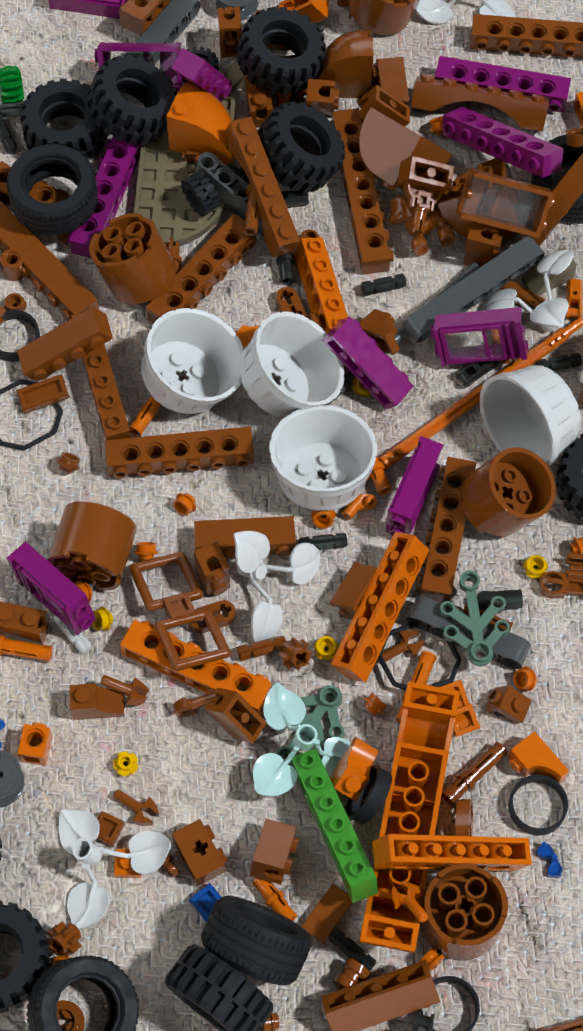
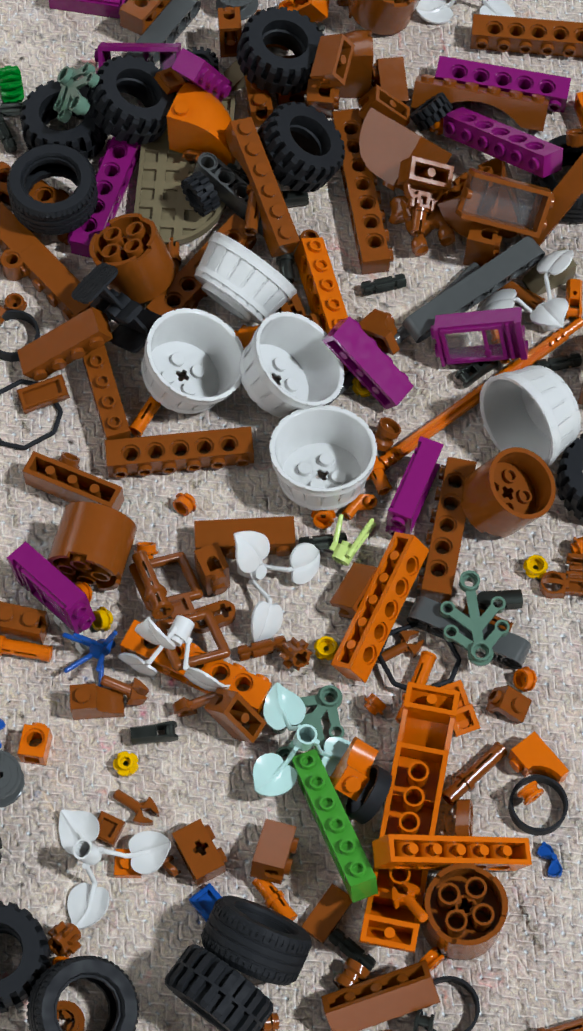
(69, 95): none -> sand green plant
(70, 483): none -> dark orange brick
(98, 650): none -> blue plant
(130, 315): none -> black piece
(148, 733): none -> pearl dark grey bar
(157, 601): none -> dark orange pin
(169, 80): none -> dark orange tile
(176, 636): none -> white plant
(241, 280): none -> white piece
(332, 60): none -> dark orange brick
(344, 552): none -> yellowish green plant
(386, 432): none -> dark orange wheel
(431, 111): none -> black tyre
(530, 793): none -> orange bush

